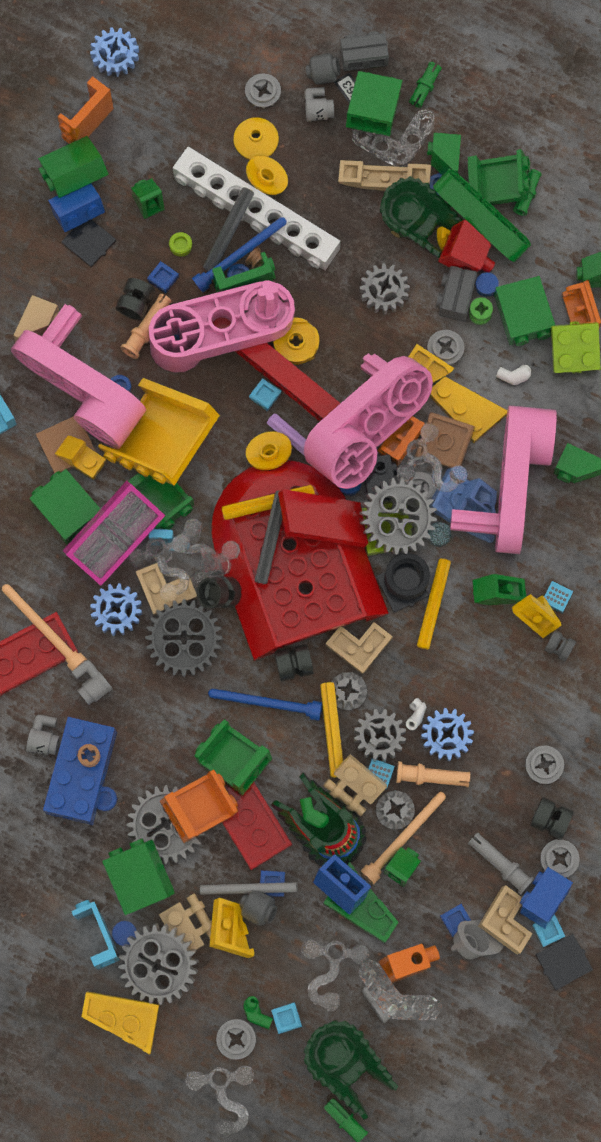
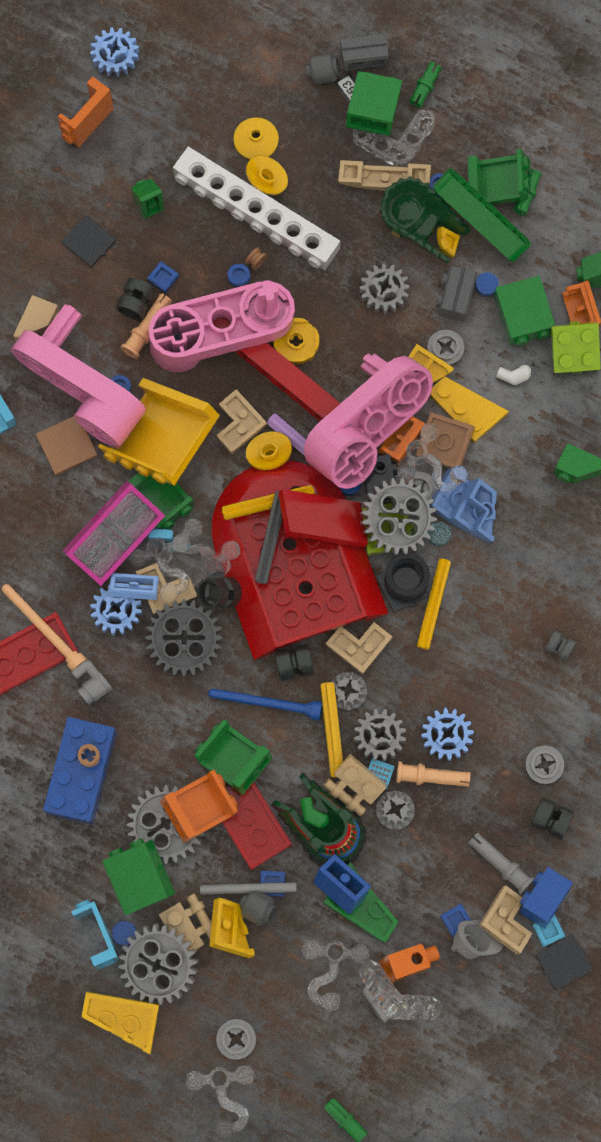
(42, 741): light grey piece -> none
(64, 505): green panel -> none
(72, 167): green brick -> none
(77, 207): blue brick -> none
(78, 455): yellow slope -> none
(107, 799): blue tile -> none
(133, 589): none -> light blue tile
(180, 244): lime tile -> none
(205, 279): blue piece -> none
(229, 228): dark grey axle -> none
(245, 422): none -> tan plate
(254, 1013): green arm -> none
(259, 82): light grey gear -> none
(259, 274): green panel -> none
(265, 394): medium azure tile -> none
(286, 1018): medium azure tile -> none
(317, 108): light grey piece -> none
(339, 1057): dark green piece -> none
(372, 871): light nougat piece -> none
(402, 866): green slope -> none
(419, 710): white arm -> none
(444, 152): green slope -> none
(466, 249): red torso -> none
(480, 316): bright green wheel -> none
(498, 590): green slope -> none
(527, 441): bright pink beam -> none
(537, 615): yellow slope -> none
(558, 596): medium azure tile -> none
(560, 846): light grey gear -> none

